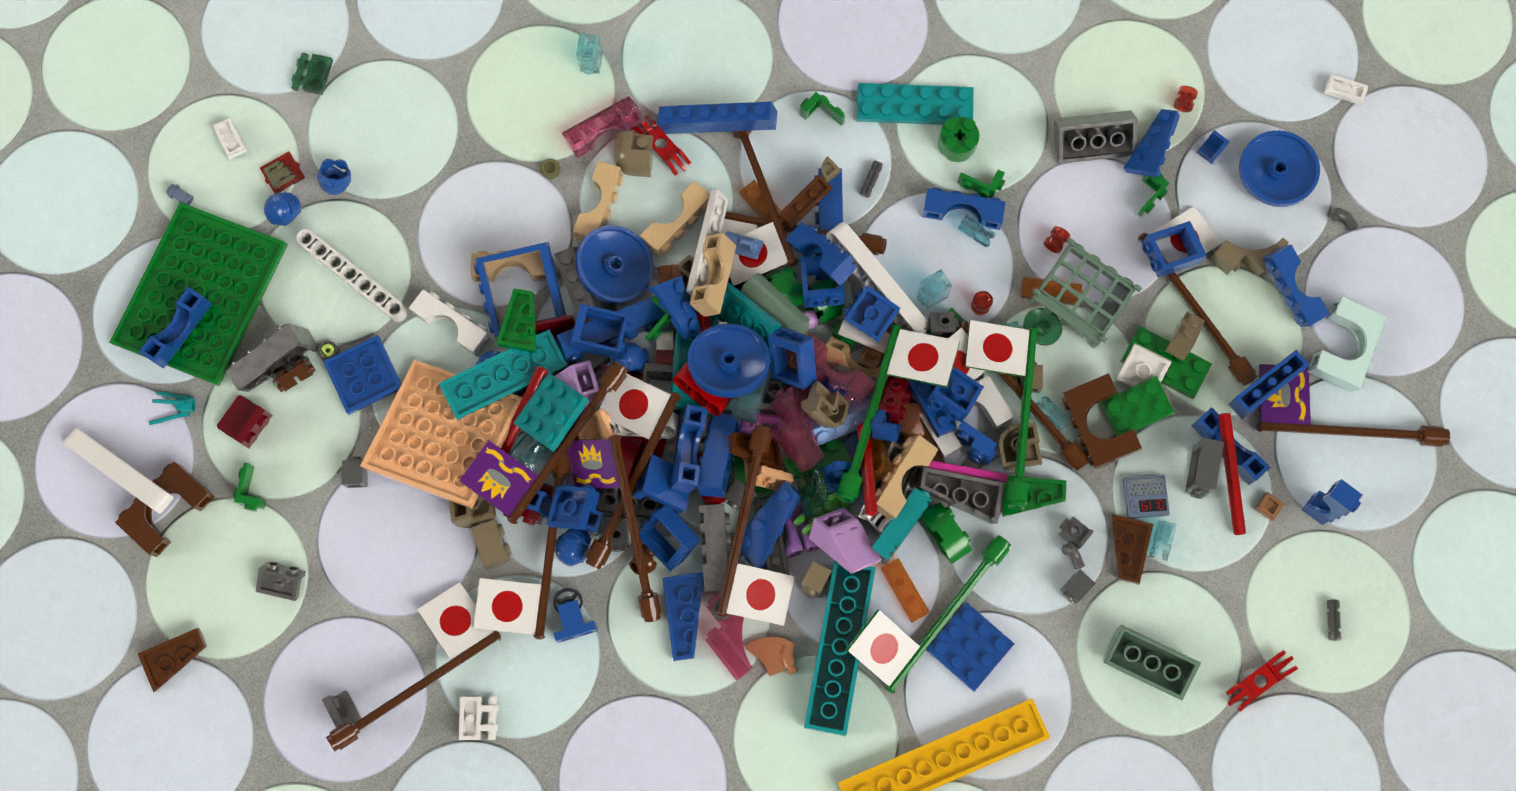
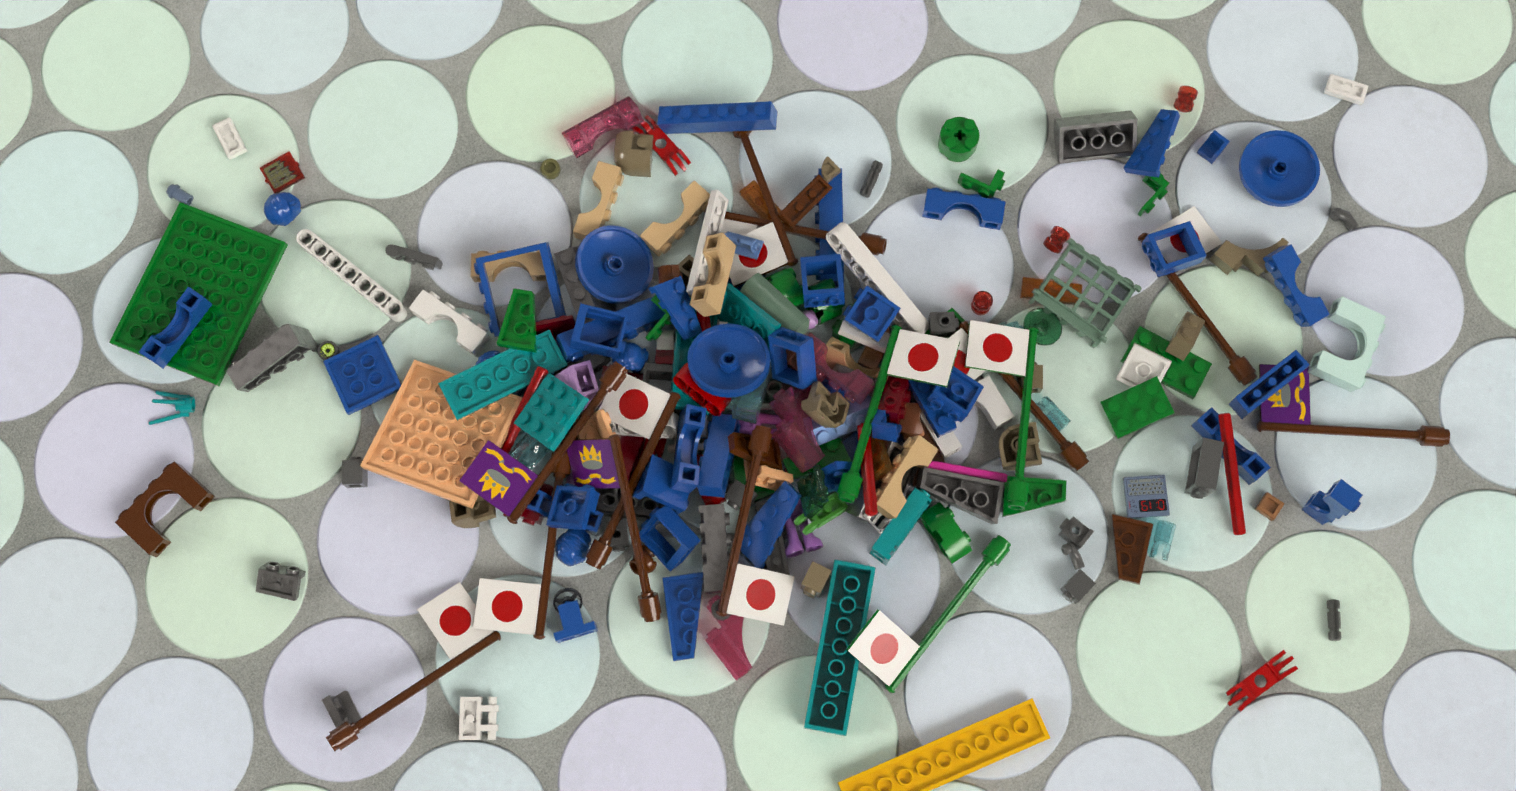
(118, 470): white beam -> none
(170, 657): reddish brown wing -> none
(241, 492): green bracket -> none
(244, 421): dark red bracket -> none
(286, 378): reddish brown hinge -> none
(316, 76): clear green plate -> none
(333, 179): blue hair -> none
(411, 257): none -> dark grey hinge
(491, 543): dark tan brick -> none
(589, 53): clear light blue brick -> none
(775, 654): nougat arm -> none
(809, 105): green bracket -> none
(834, 262): blue arch -> none
(844, 540): lavender slope -> none
(905, 590): clear orange tile -> none
(913, 103): teal plate -> none
(934, 289): clear light blue brick -> none
(970, 647): blue plate -> none
(976, 230): clear light blue hinge -> none
(981, 446): blue plate -> none
(1080, 402): reddish brown arch -> none
(1151, 662): sand green brick -> none

